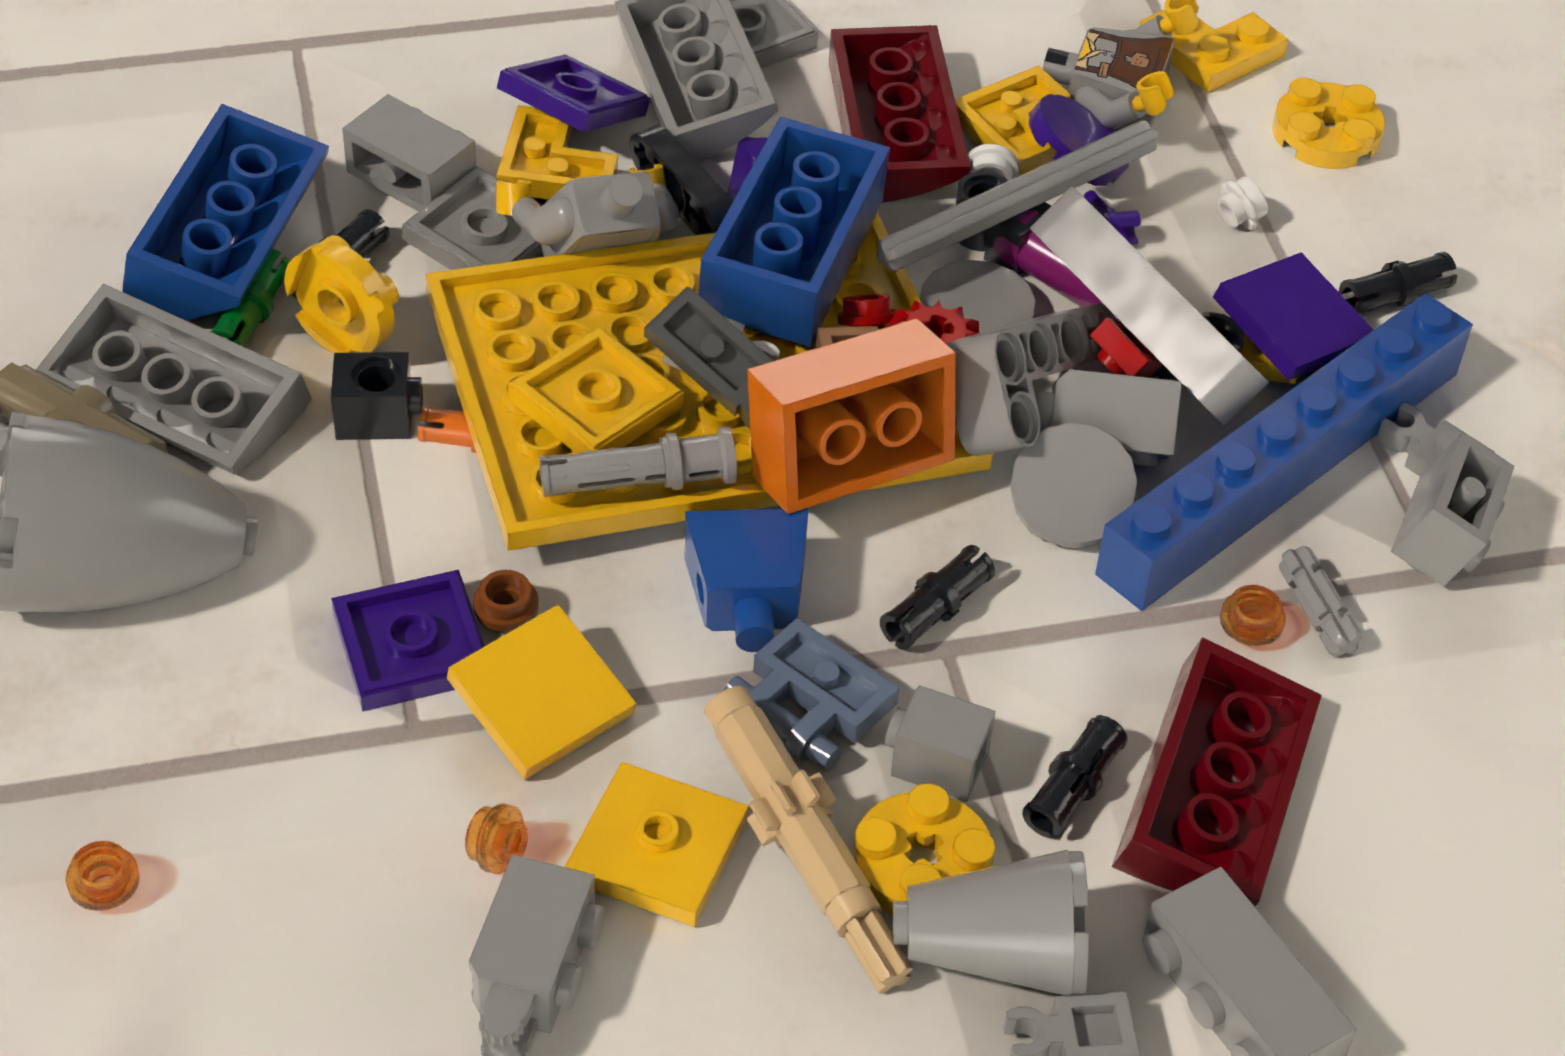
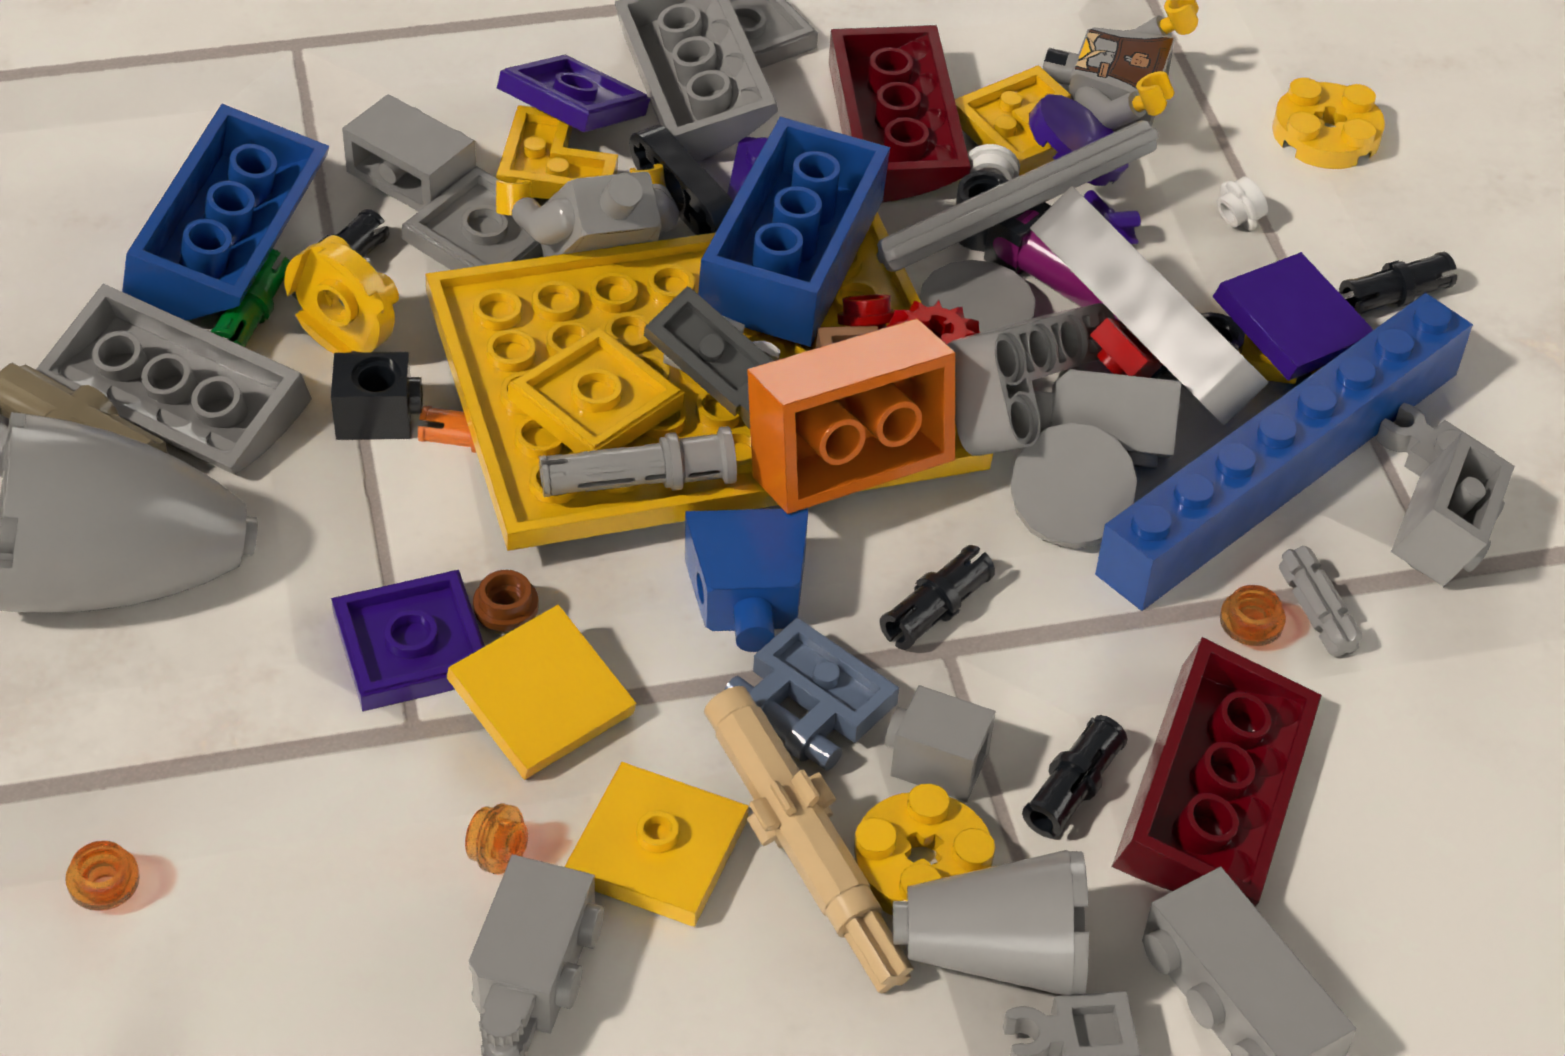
(1227, 53): yellow plate -> none

